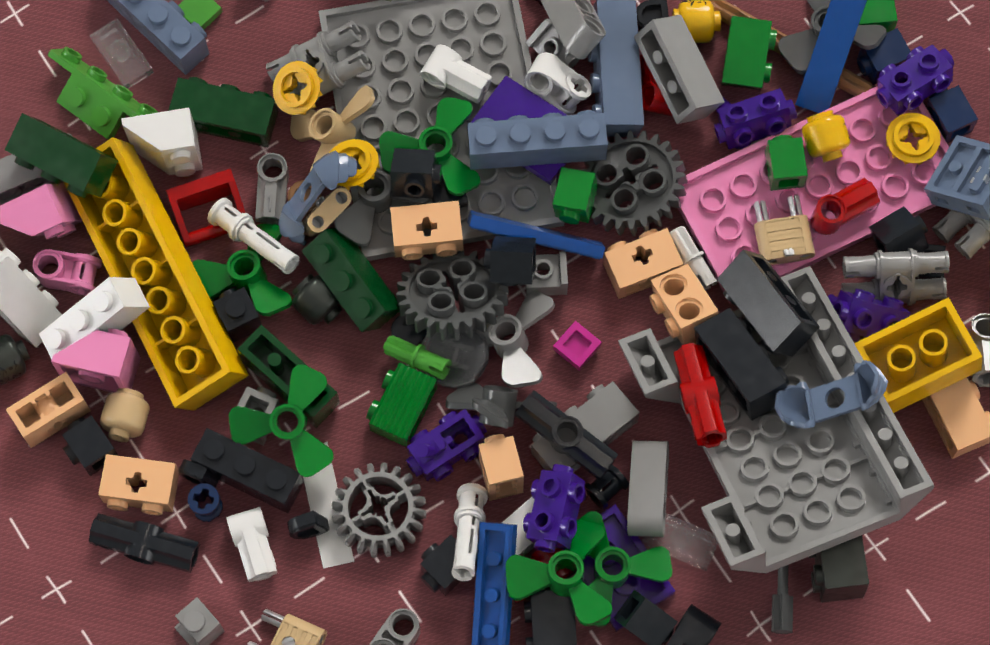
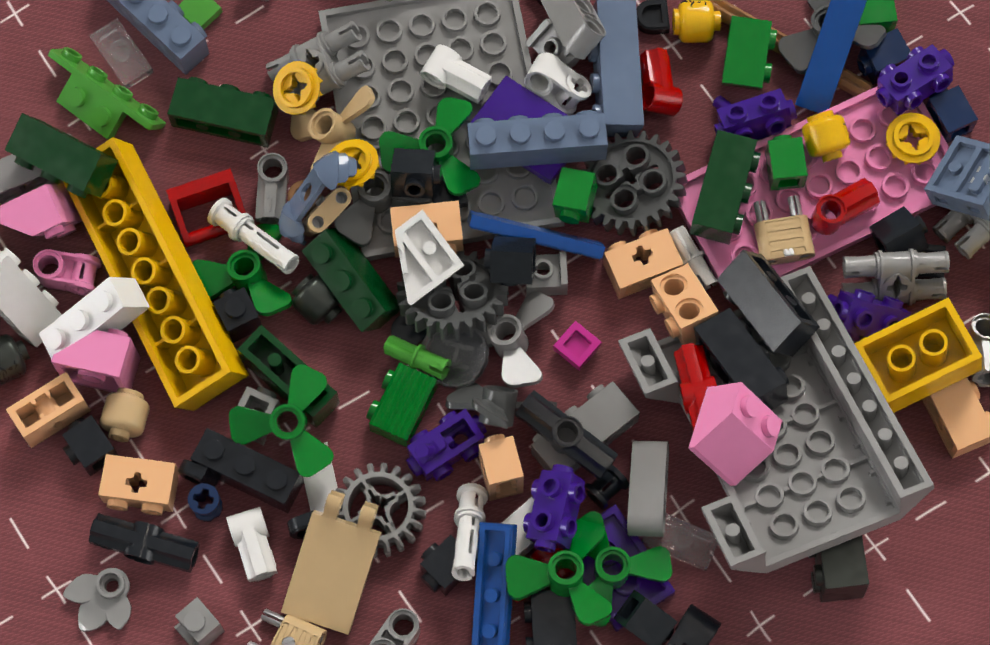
(99, 604): none -> light grey plate
(166, 140): white slope -> none
(333, 566): none -> tan tile
(424, 257): none -> white wing
(679, 69): light grey brick -> none
(725, 187): none -> dark green brick
(734, 431): none -> bright pink slope
(782, 605): dark grey axle -> none
(806, 406): sand blue piece -> none

